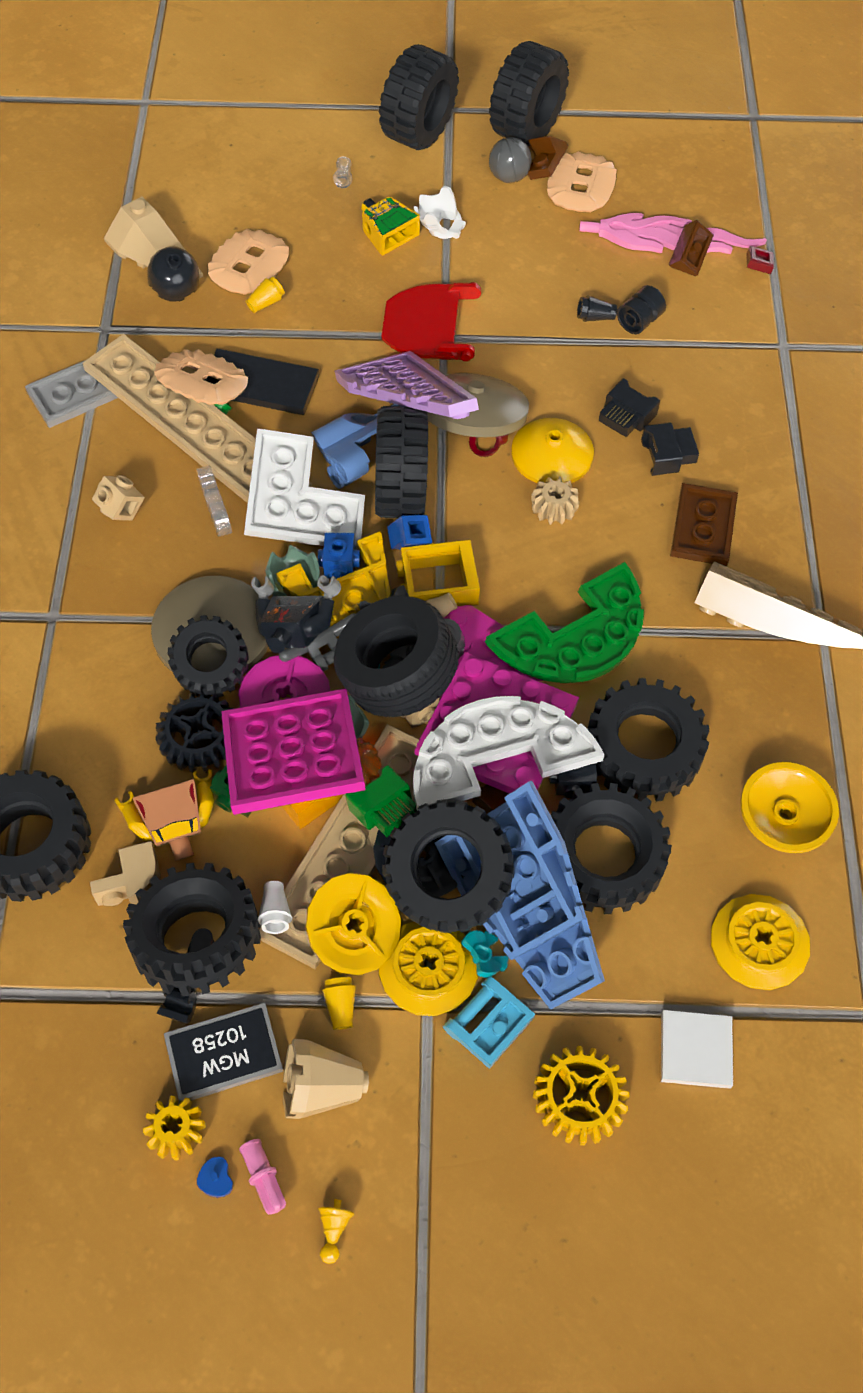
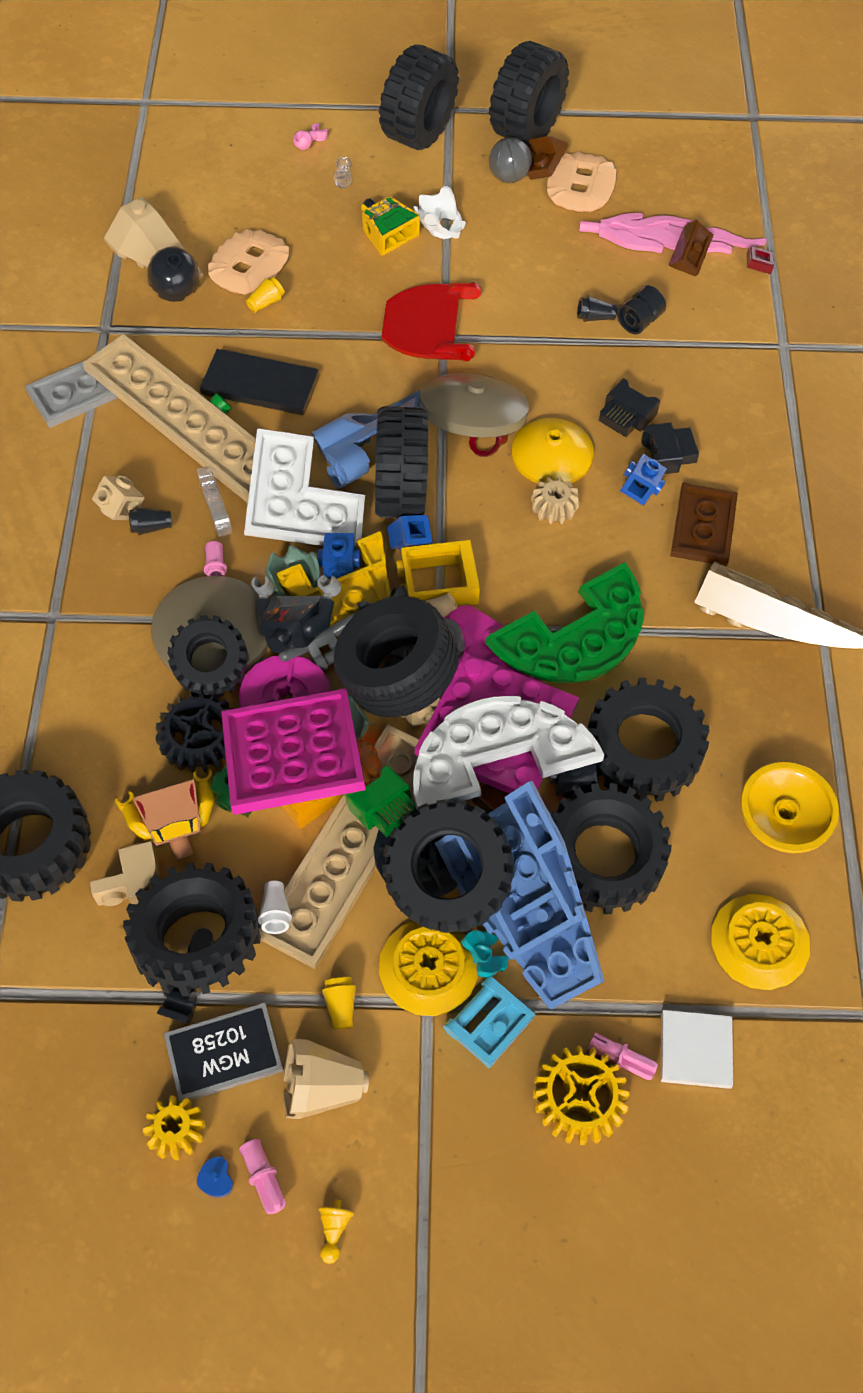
(148, 520): none -> black cone
(214, 559): none -> bright pink pin
(230, 385): light nougat piece -> none
(304, 139): none -> bright pink arm
(373, 936): yellow piece -> none
(409, 383): lavender wing -> none
(624, 1057): none -> bright pink axle
(643, 479): none -> blue brick

